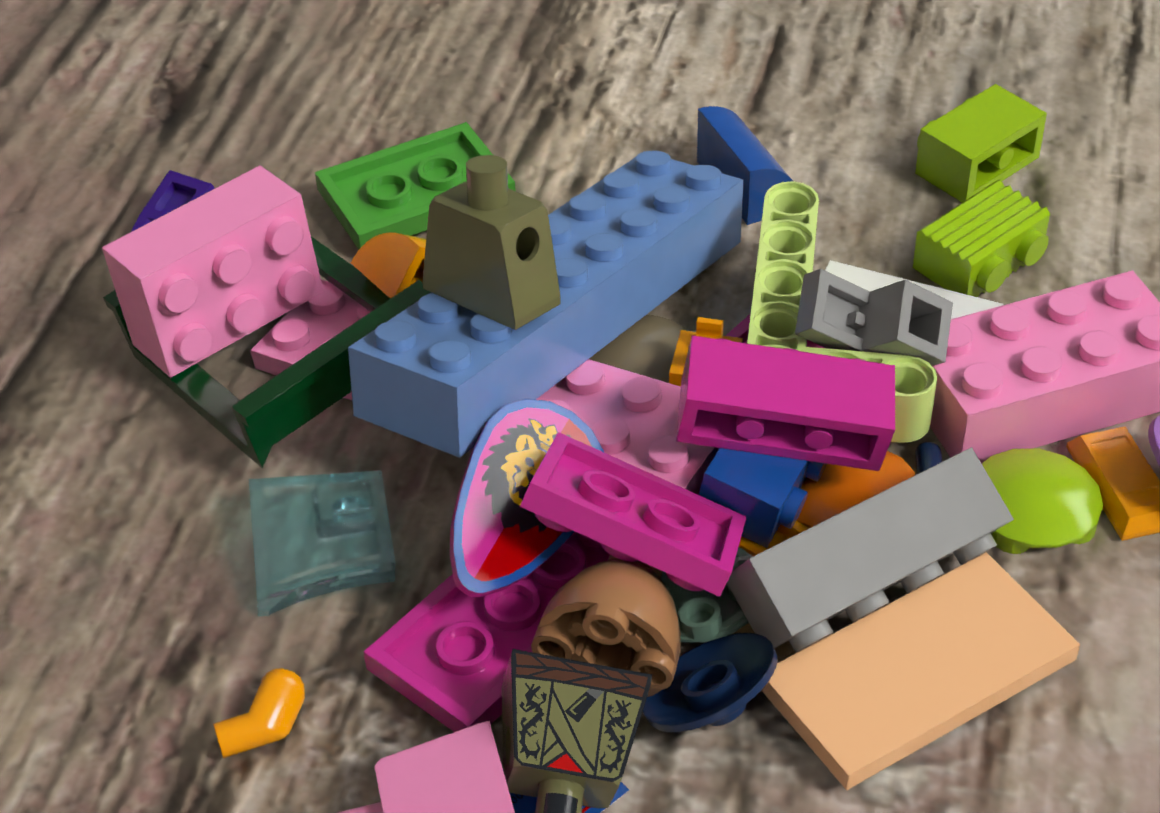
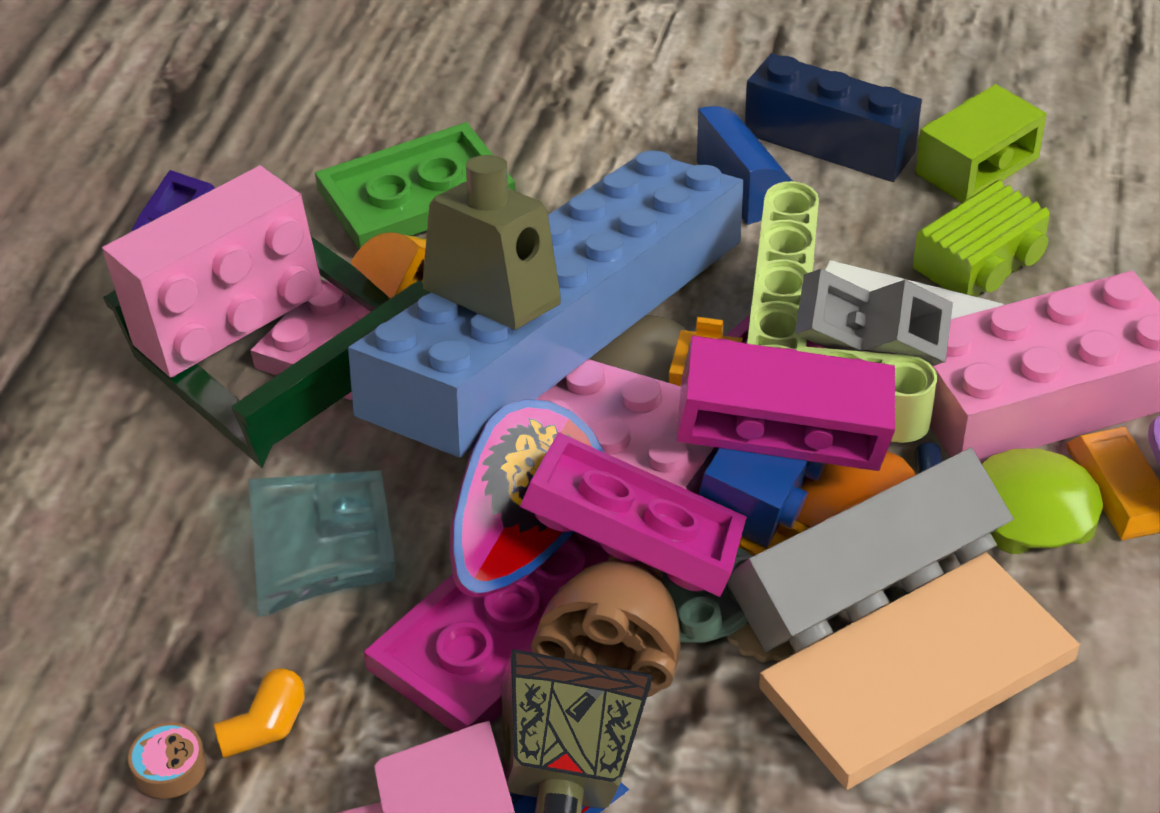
(167, 760): none -> tile
(713, 683): dark blue dish -> none
(832, 116): none -> dark blue brick

